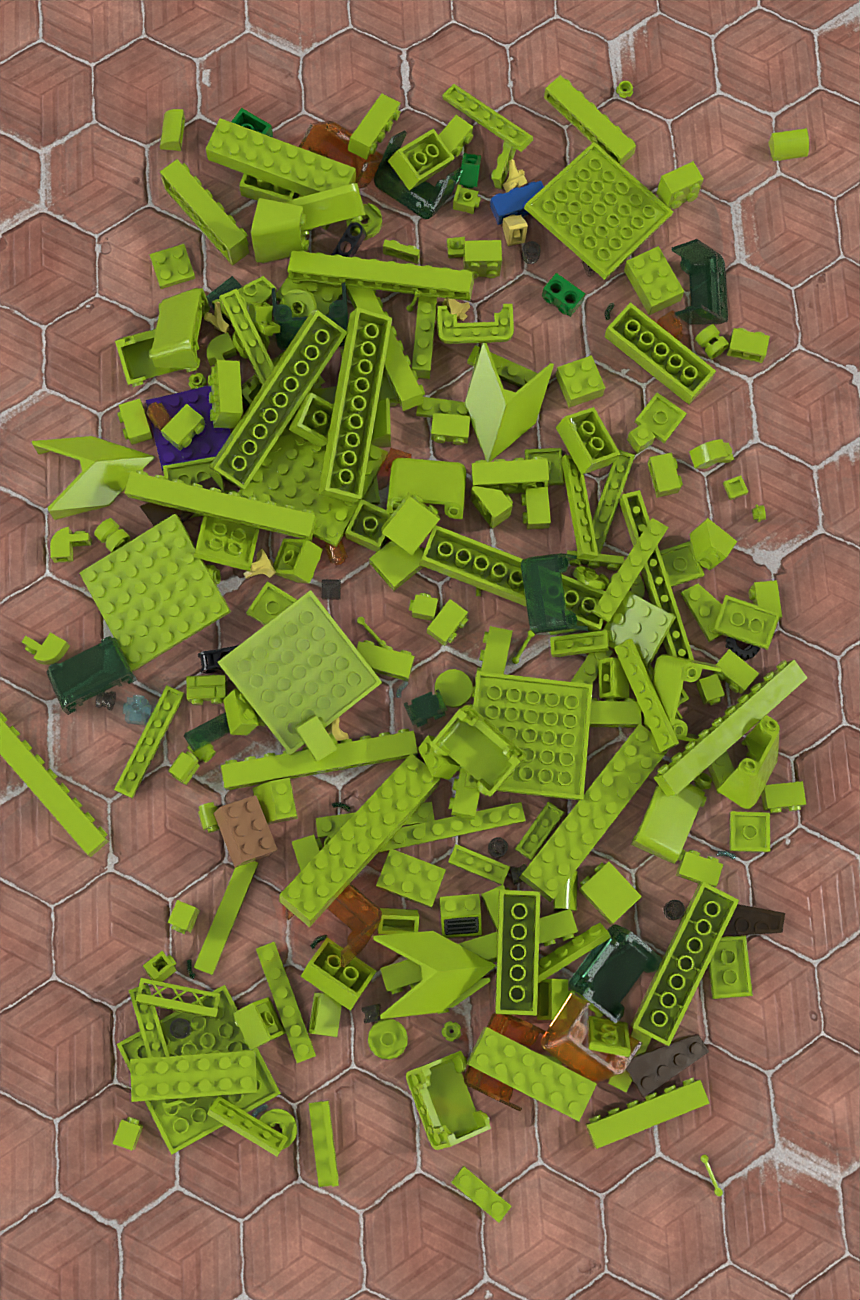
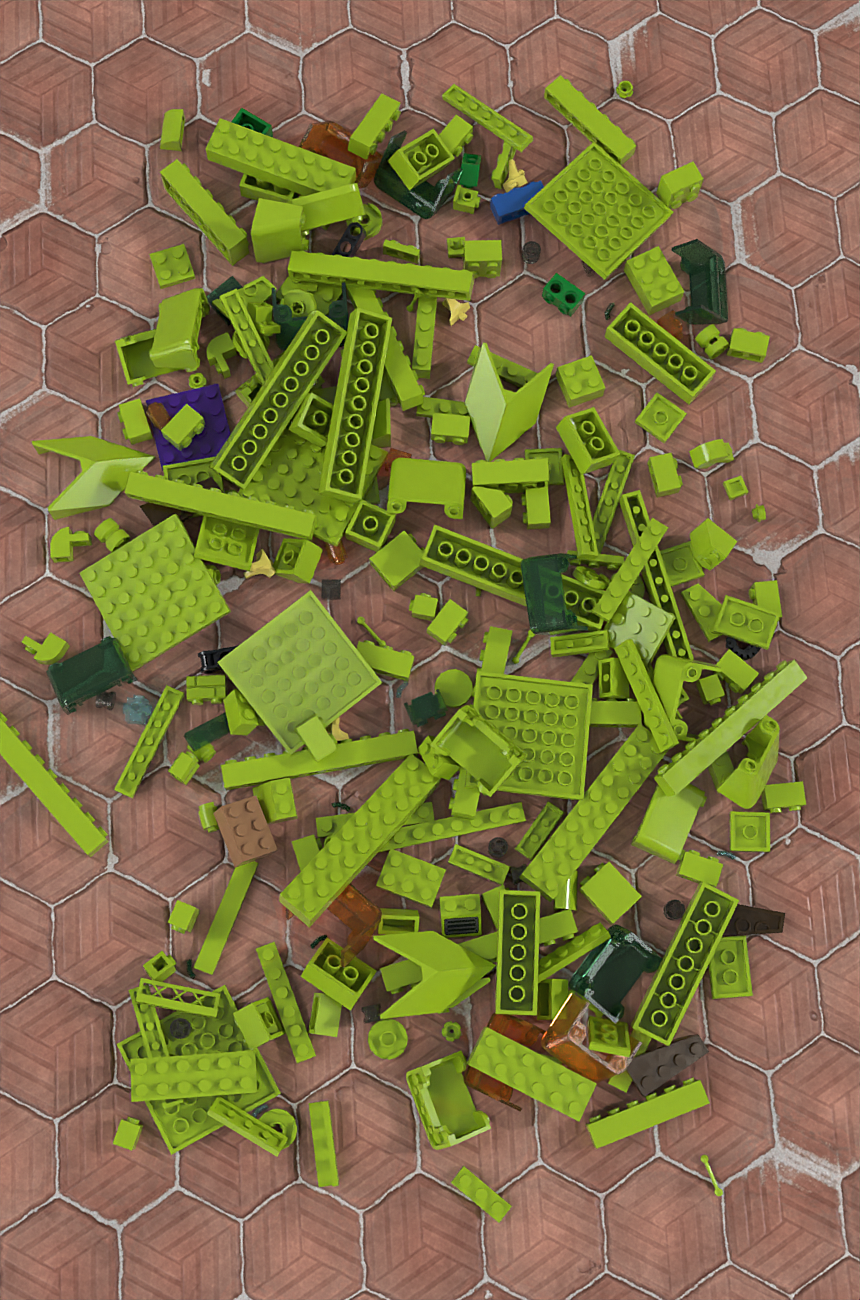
(217, 319): light yellow piece -> none
(225, 394): lime brick -> none
(269, 603): lime plate -> none
(410, 523): lime brick -> none
(478, 332): lime windscreen -> none
(514, 229): light yellow slope -> none
(641, 438): lime brick -> none
(703, 781): lime plate -> none
(789, 144): lime brick -> none

